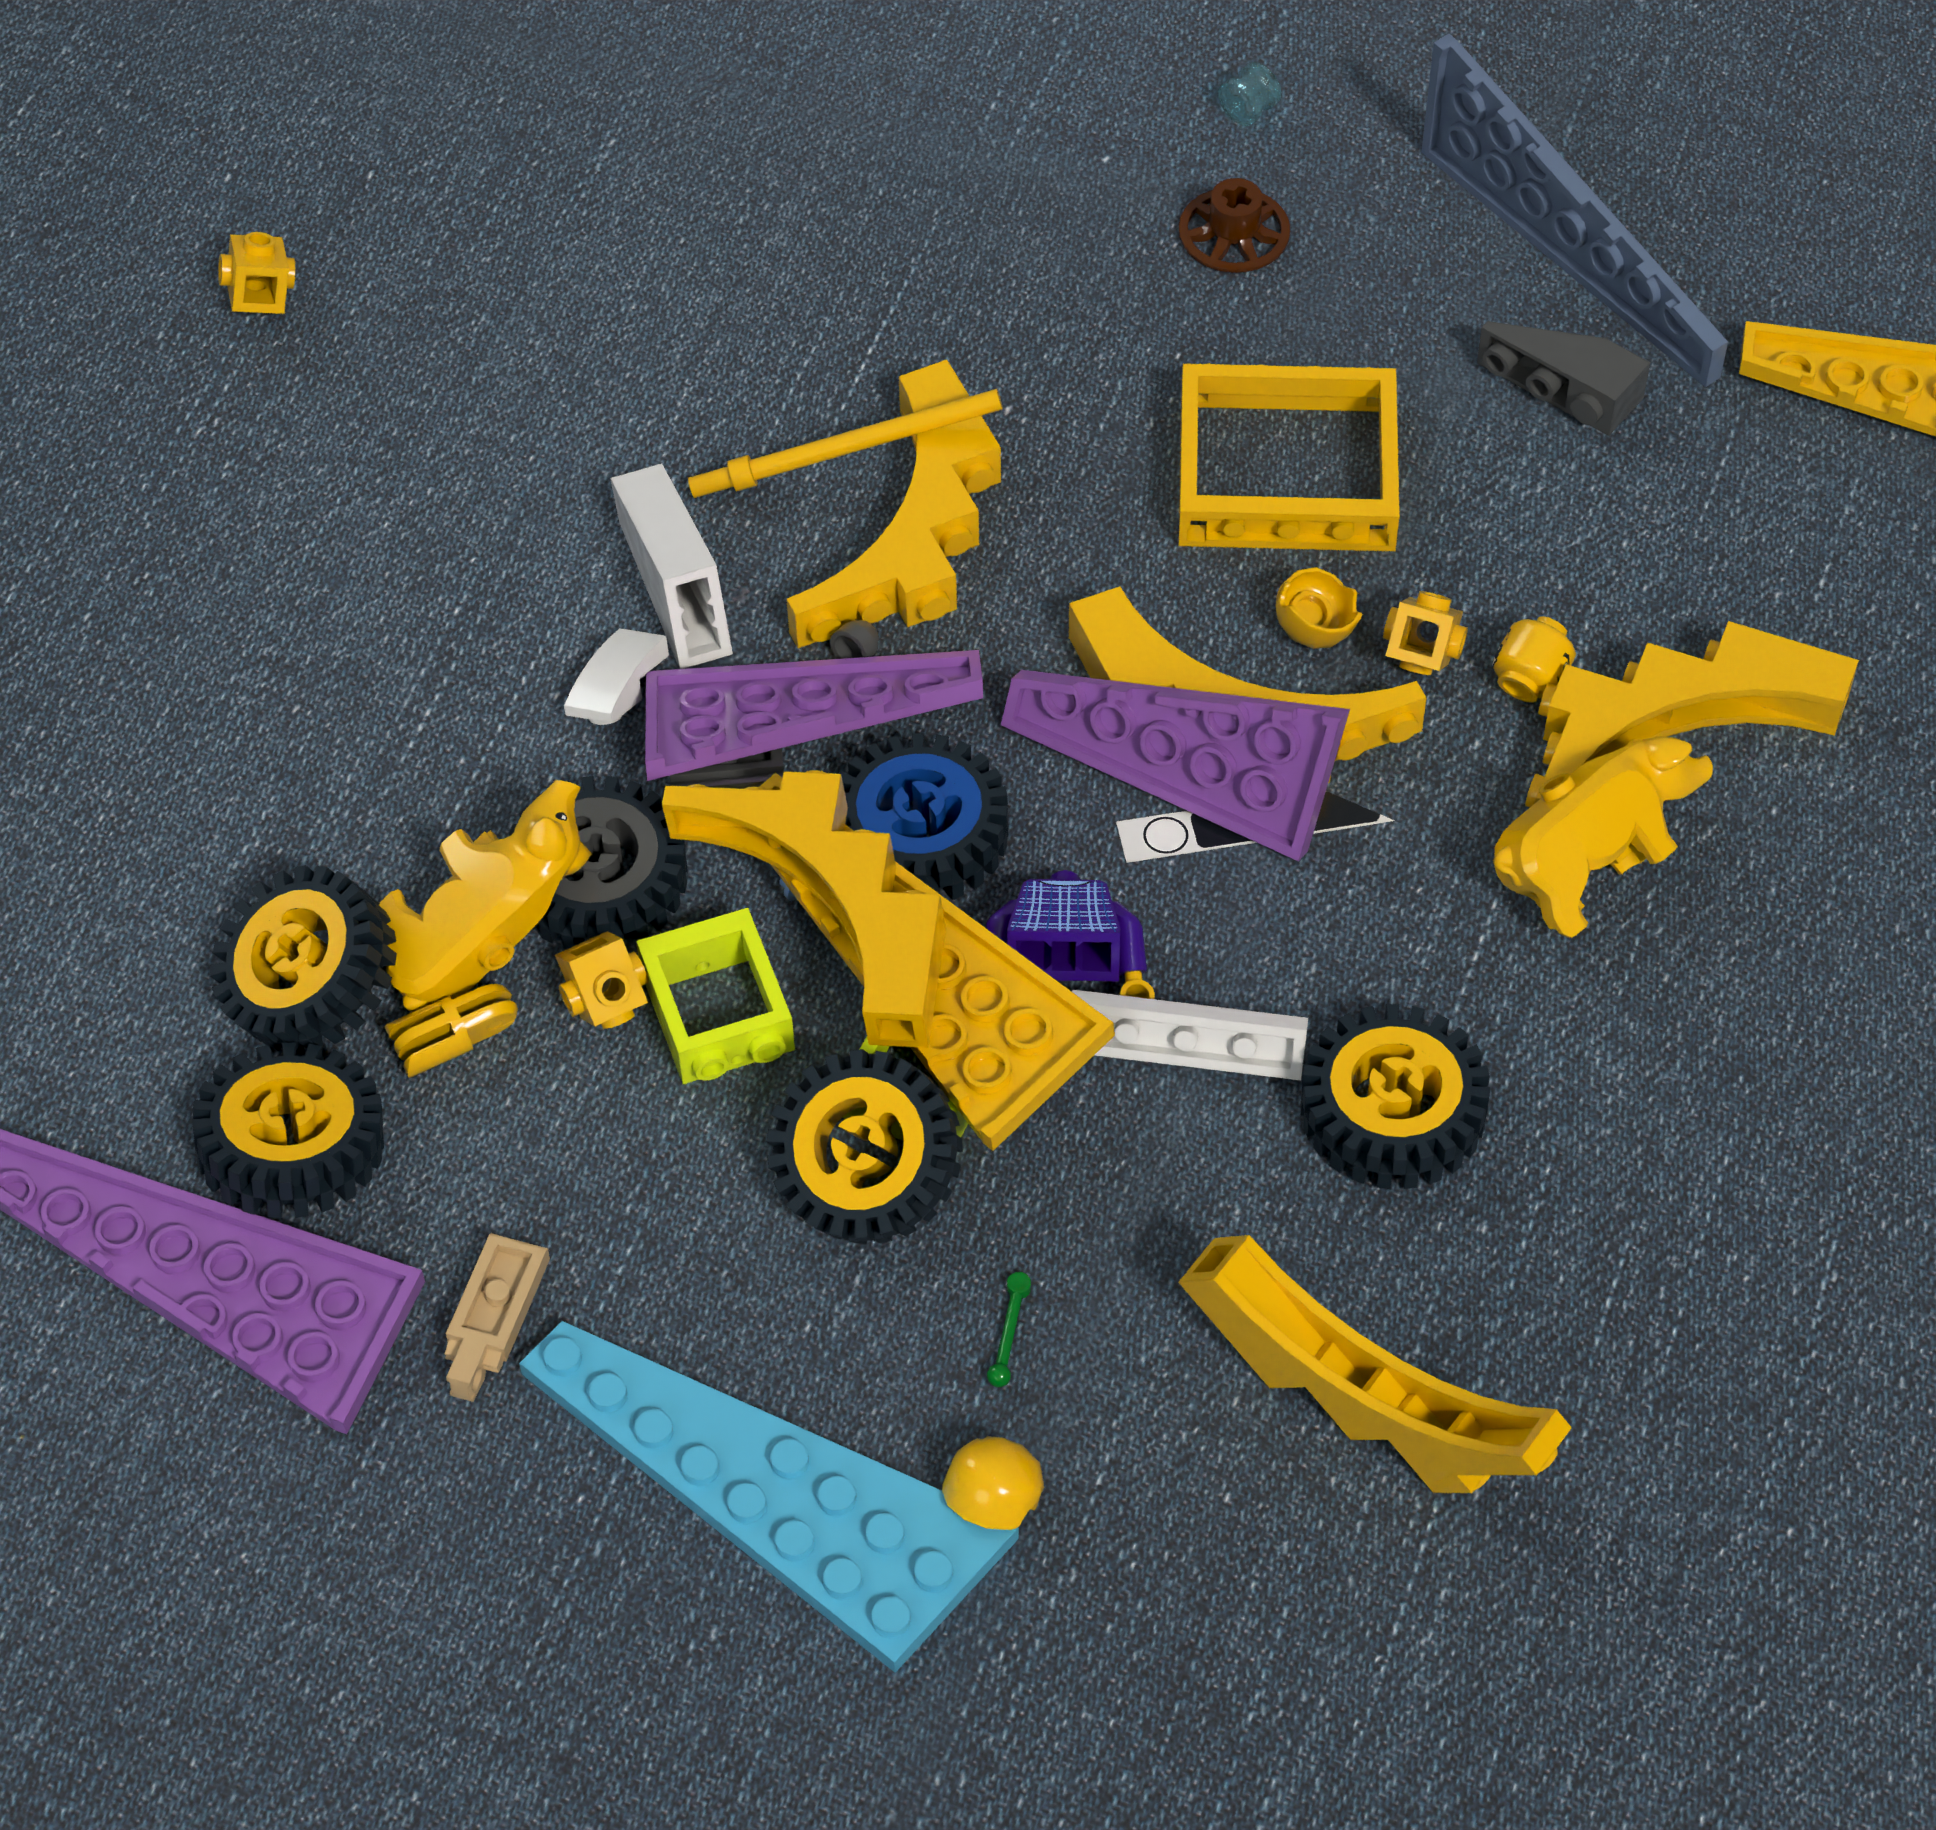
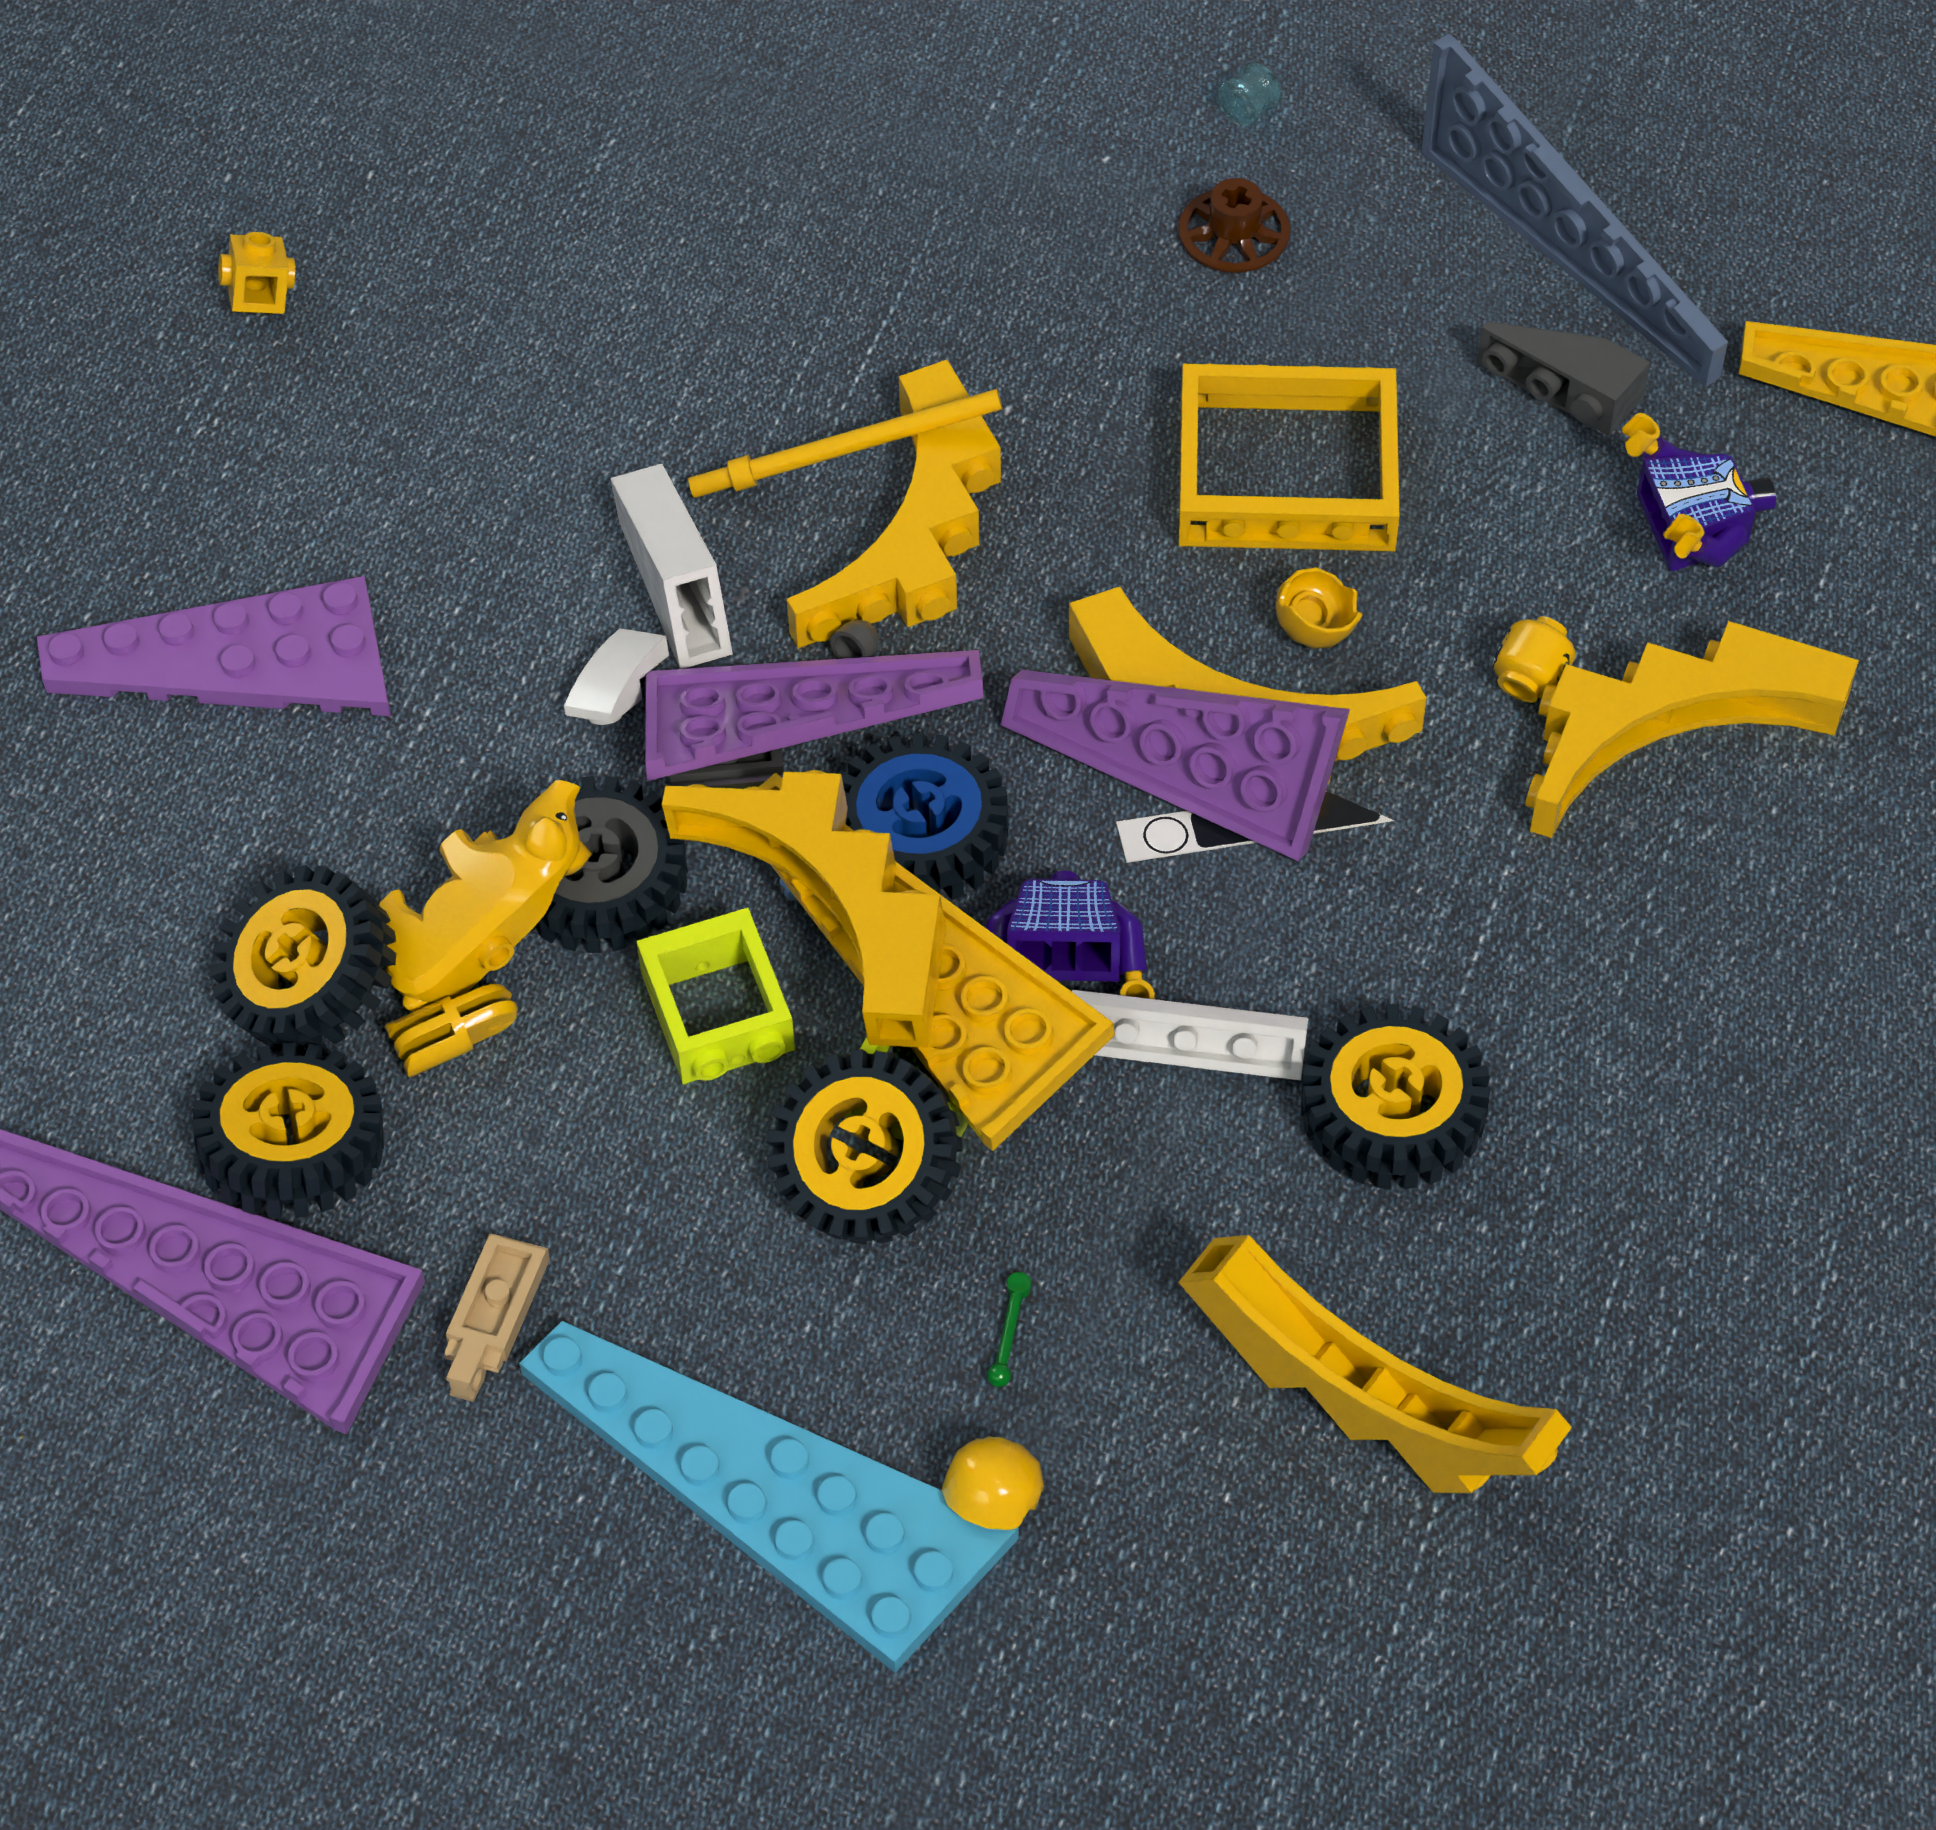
(242, 652): none -> medium lavender wing
(602, 981): yellow brick -> none
(1406, 641): yellow brick -> none
(1595, 819): yellow animal -> none
(1693, 499): none -> torso

